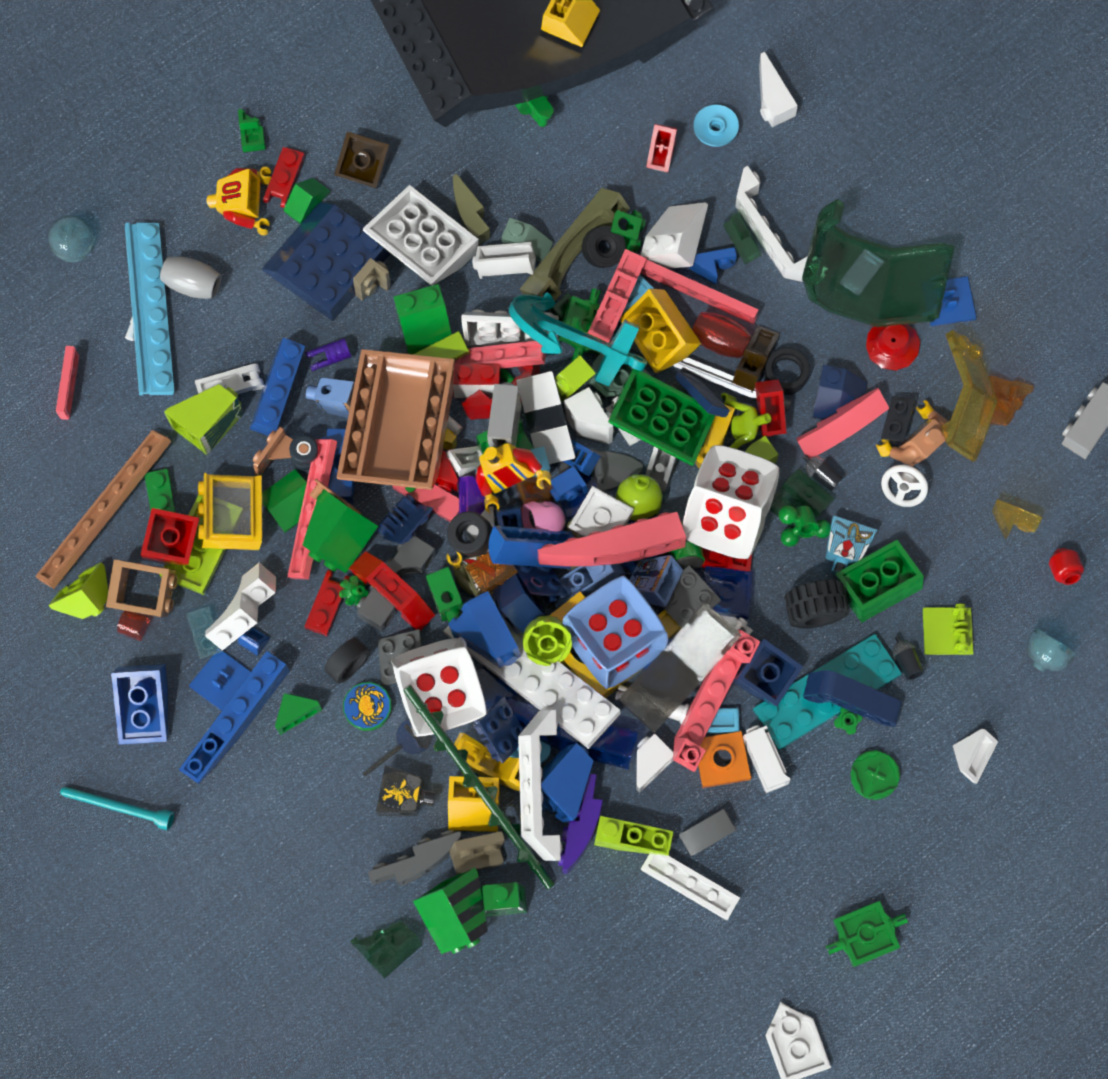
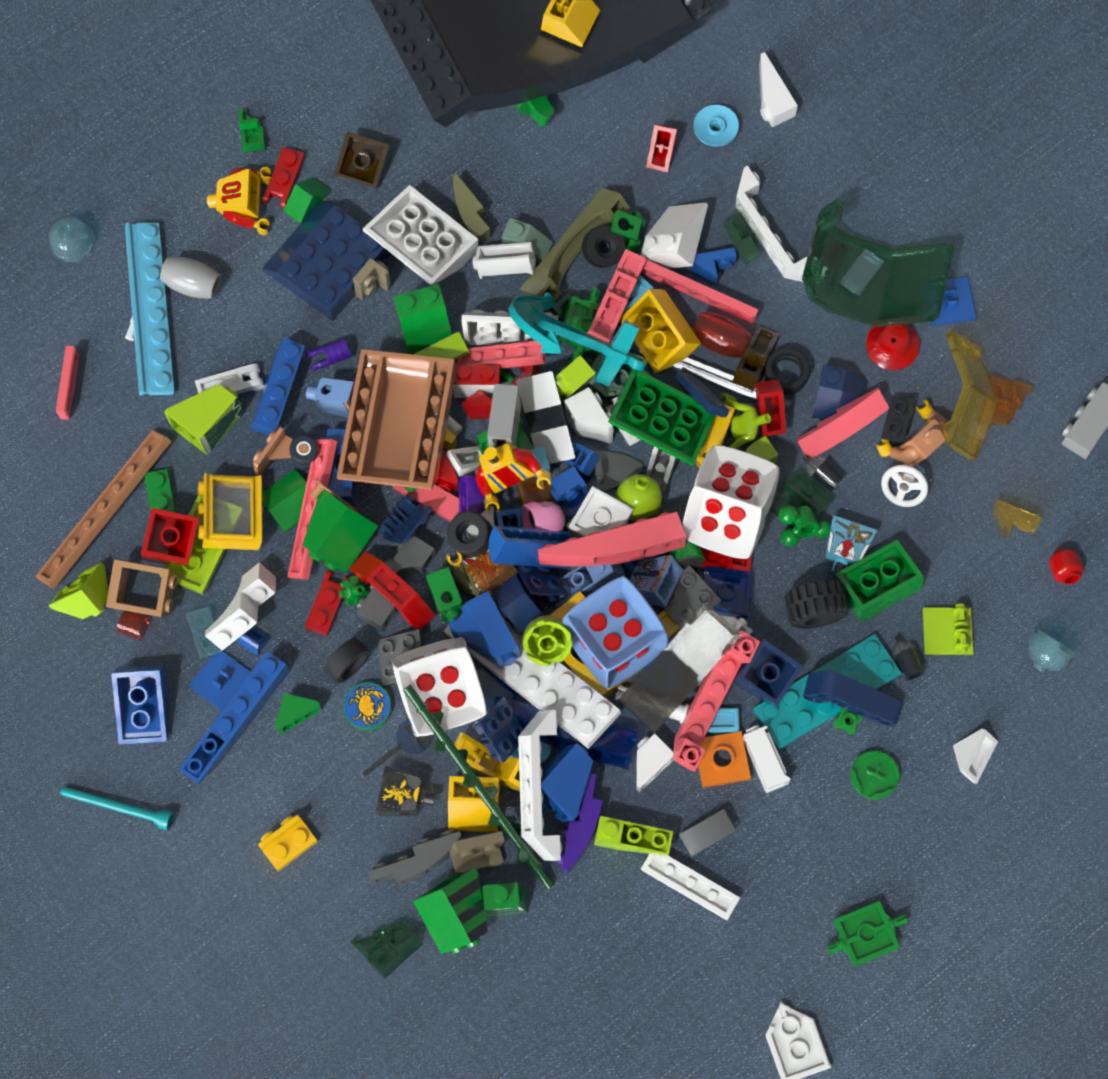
(287, 842): none -> yellow bracket

